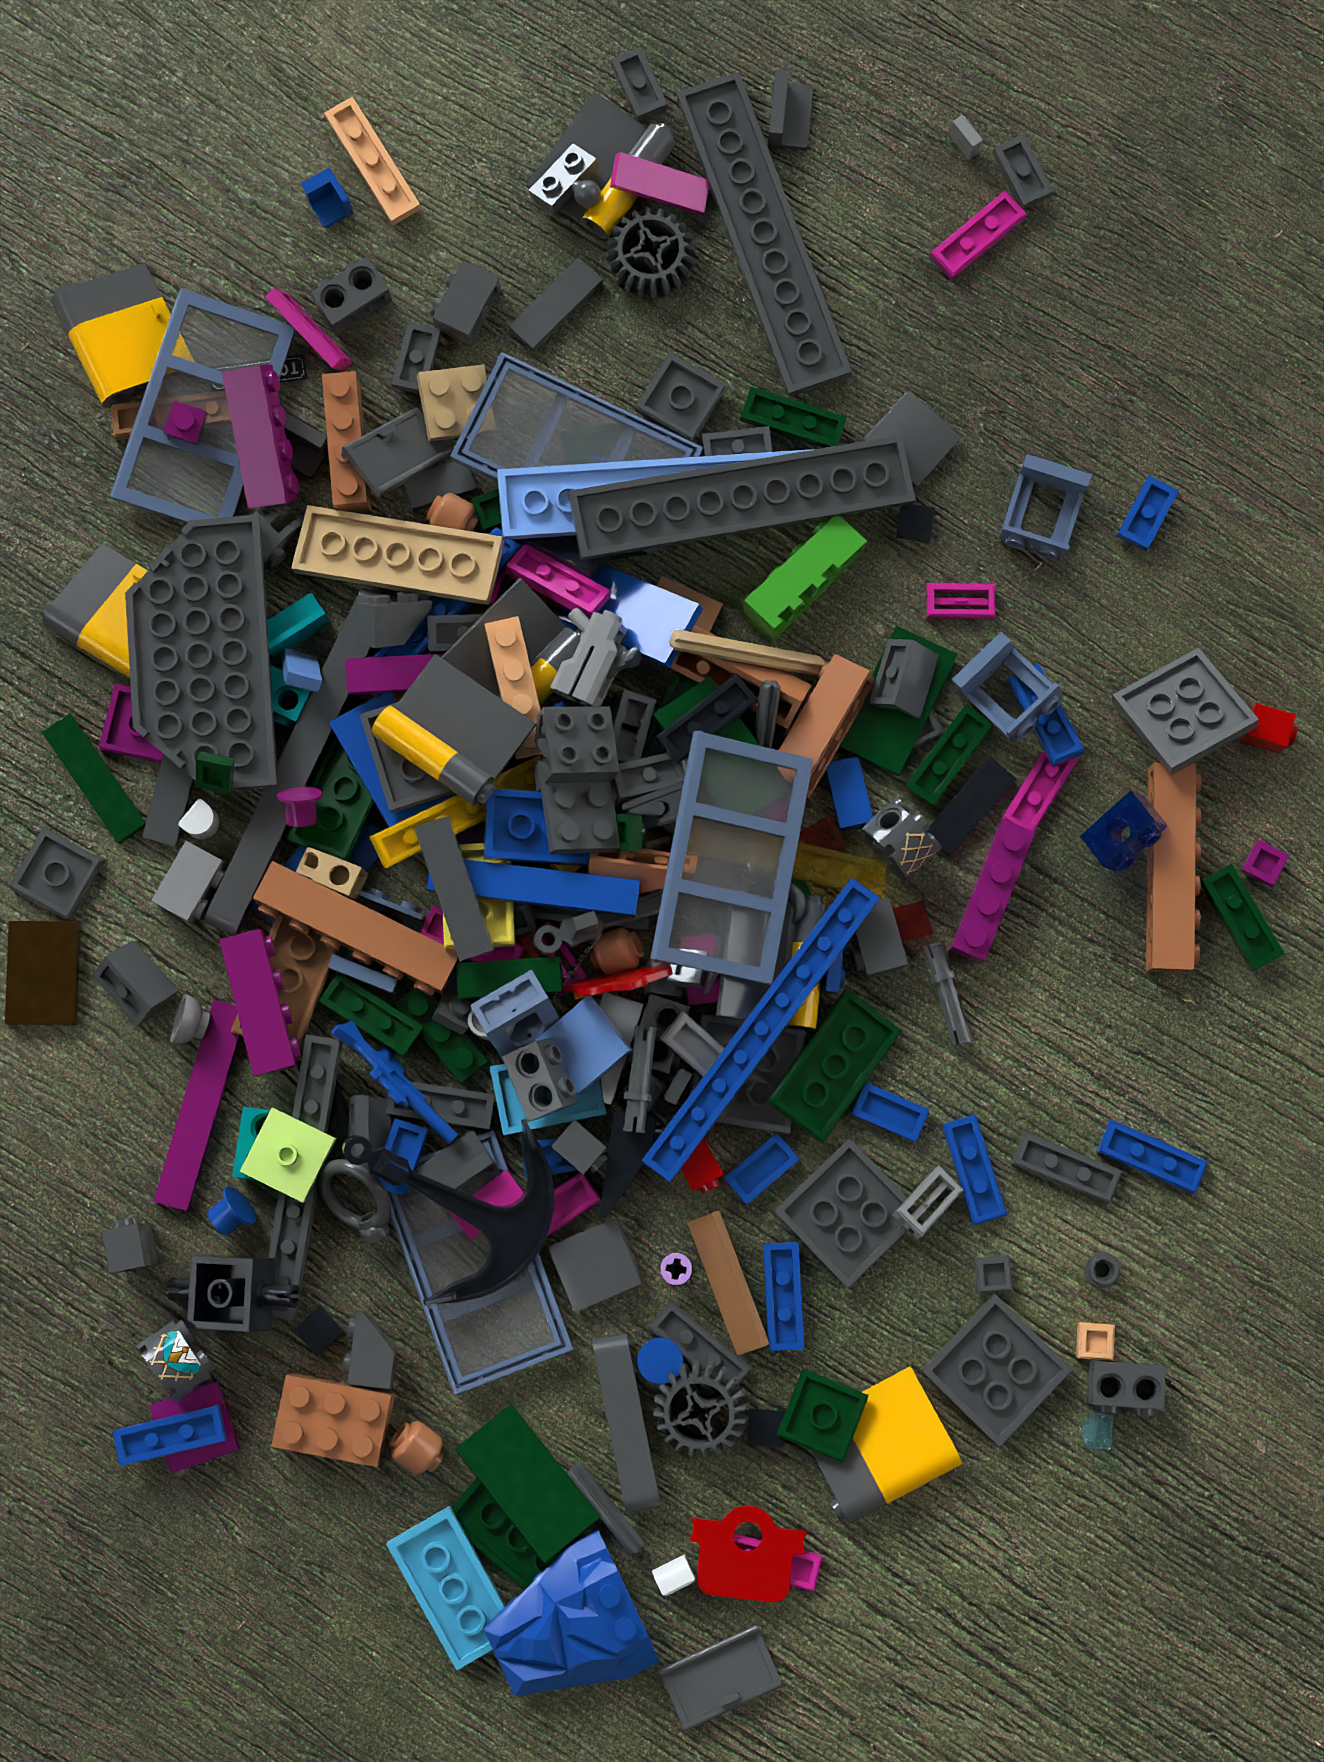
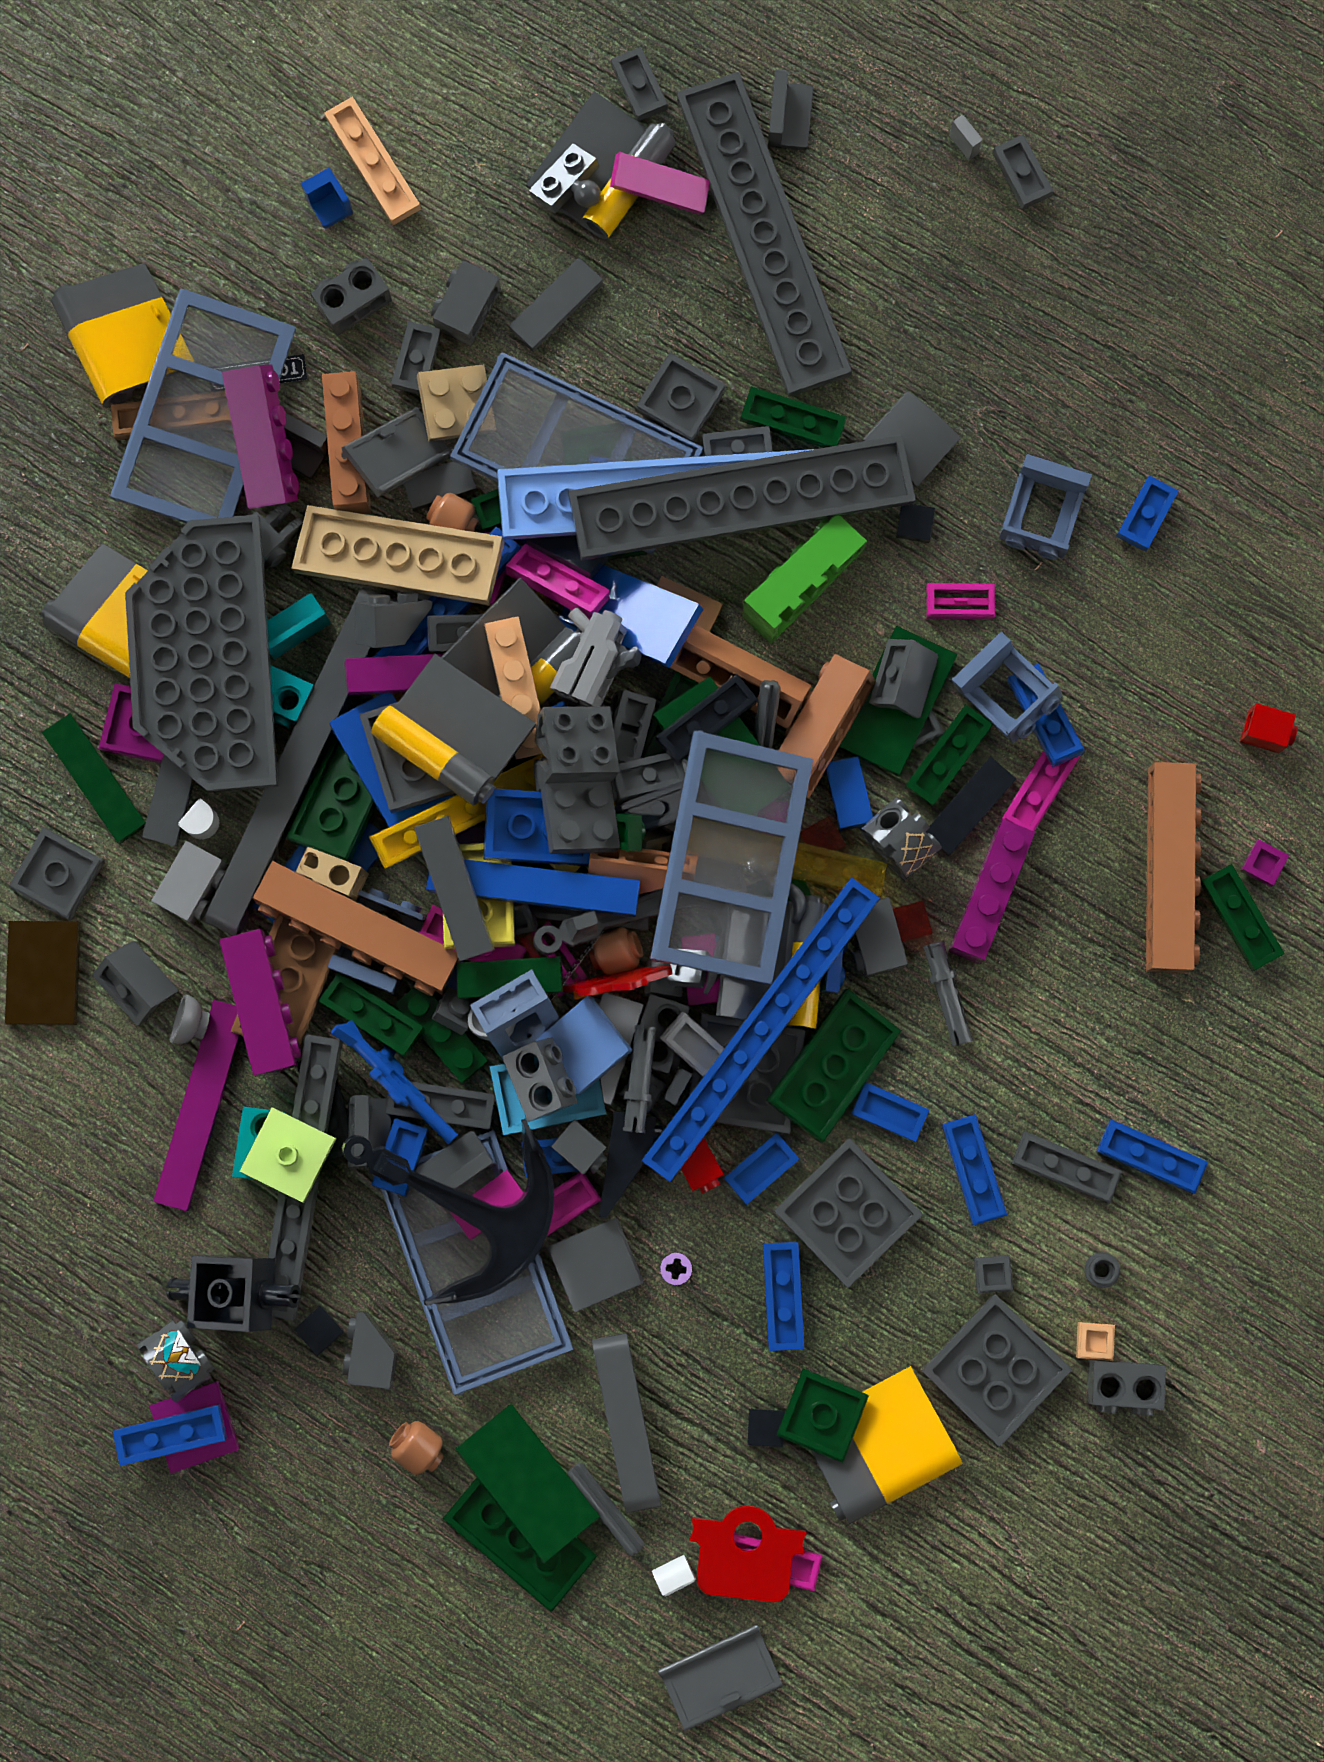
(130, 1245): dark grey brick -> none
(185, 423): magenta plate -> none
(214, 772): dark green plate -> none
(231, 1211): blue piece -> none
(300, 805): magenta piece -> none
(301, 670): medium blue tile -> none
(309, 329): dark pink tile -> none
(333, 1419): nougat brick -> none
(373, 1224): dark grey piece -> none
(449, 1584): medium azure plate -> none
(571, 1625): blue wedge -> none
(627, 265): dark grey gear -> none
(658, 1359): blue piece -> none
(697, 1342): dark grey tile -> none
(707, 1422): dark grey gear -> none
(728, 1283): medium nougat tile -> none
(746, 652): tan axle -> none
(910, 1220): light grey tile -> none
(978, 235): dark pink tile -> none
(1098, 1430): clear light blue slope -> none
(1105, 835): clear blue brick -> none
(1185, 711): dark grey plate -> none

